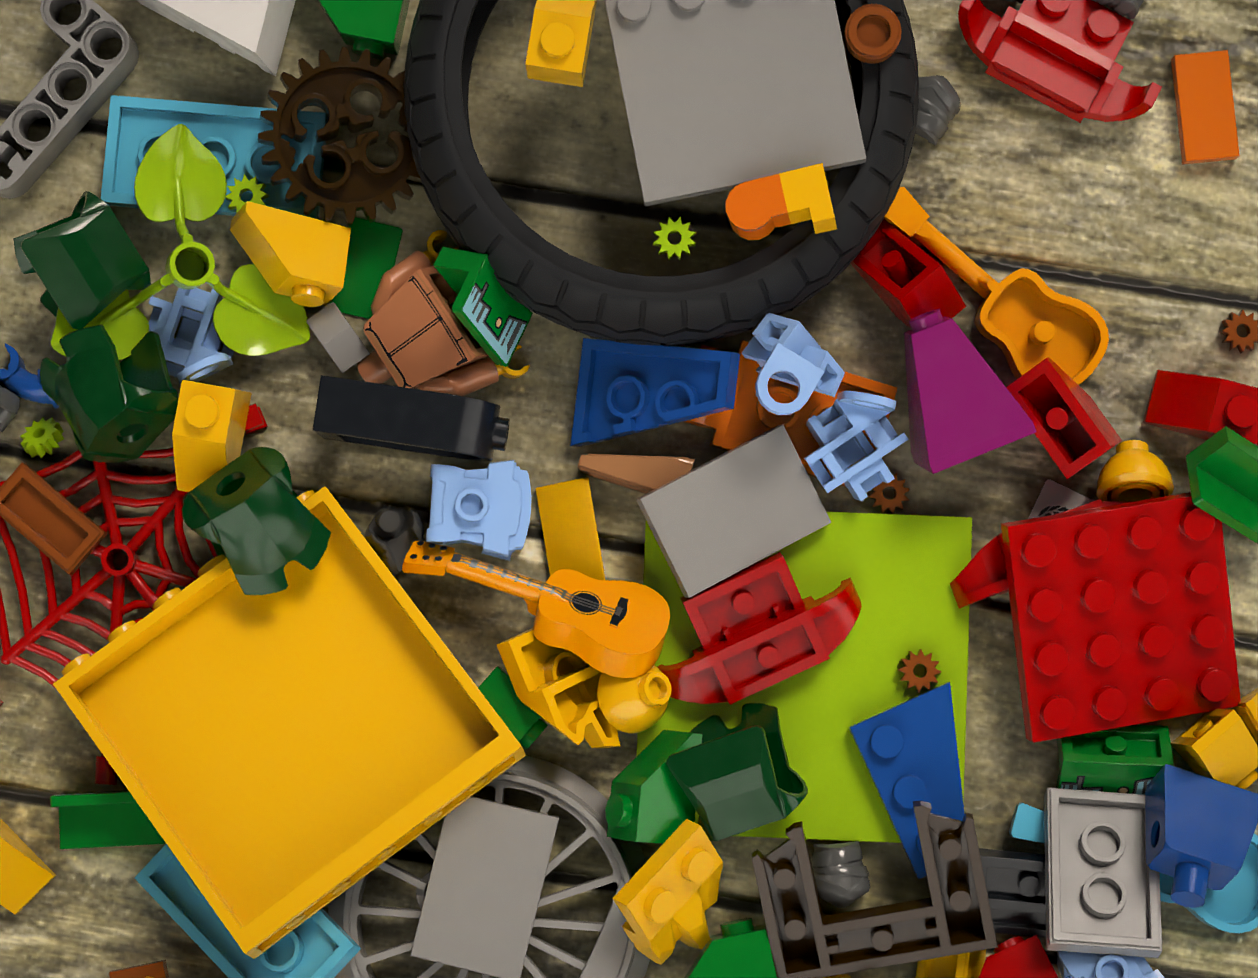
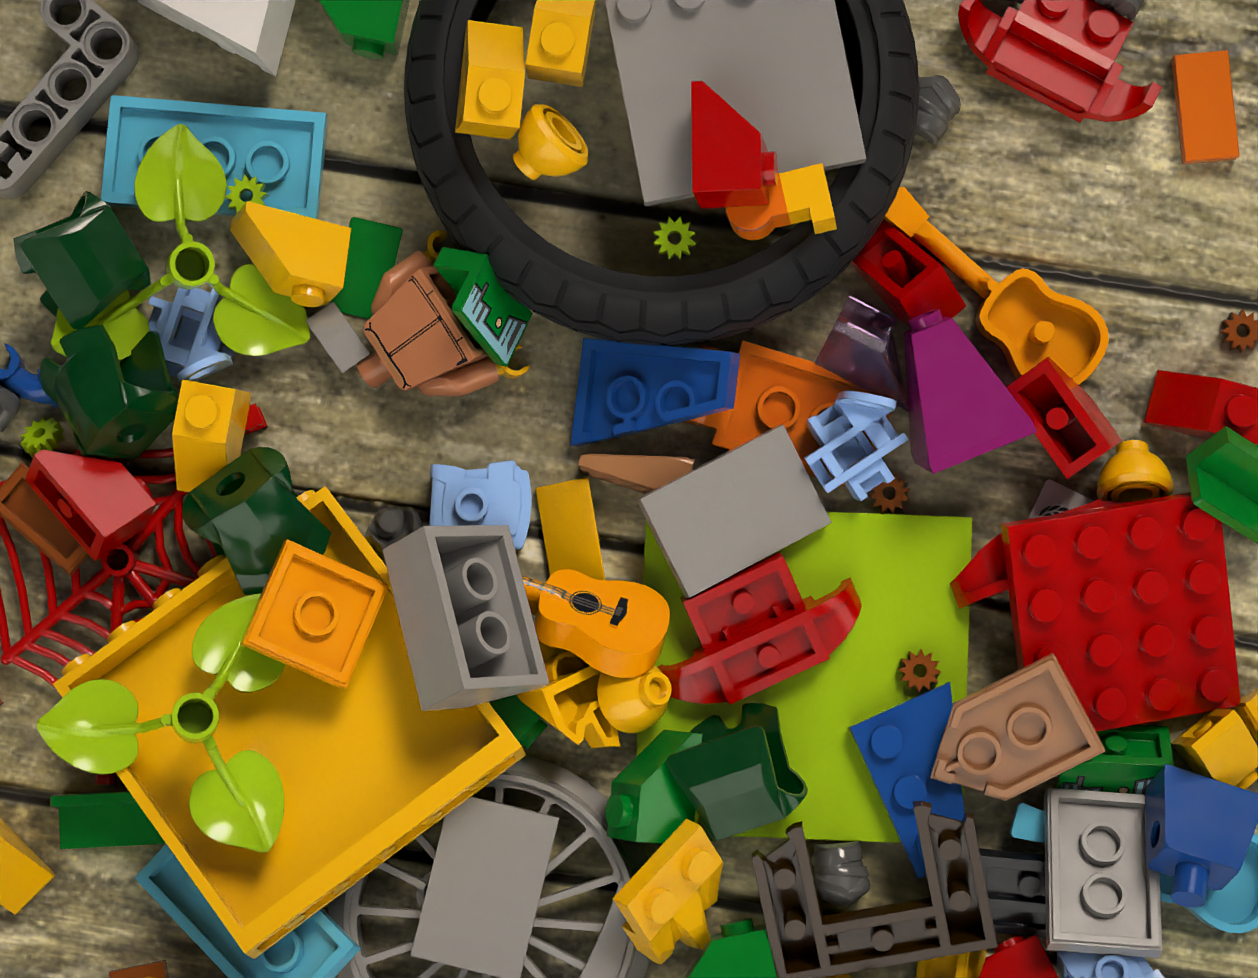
(92, 498): none -> red slope
(238, 800): none -> lime plant
(314, 614): none -> light orange tile
(330, 89): dark brown gear -> none
(409, 419): black window -> none
(464, 615): none -> light grey slope
(491, 80): none -> yellow slope
(549, 144): none -> yellow brick
(727, 154): none -> red slope
(791, 356): light blue piece -> none
(865, 351): none -> slope
(872, 33): dark orange tile -> none
(1016, 733): none -> medium nougat tile

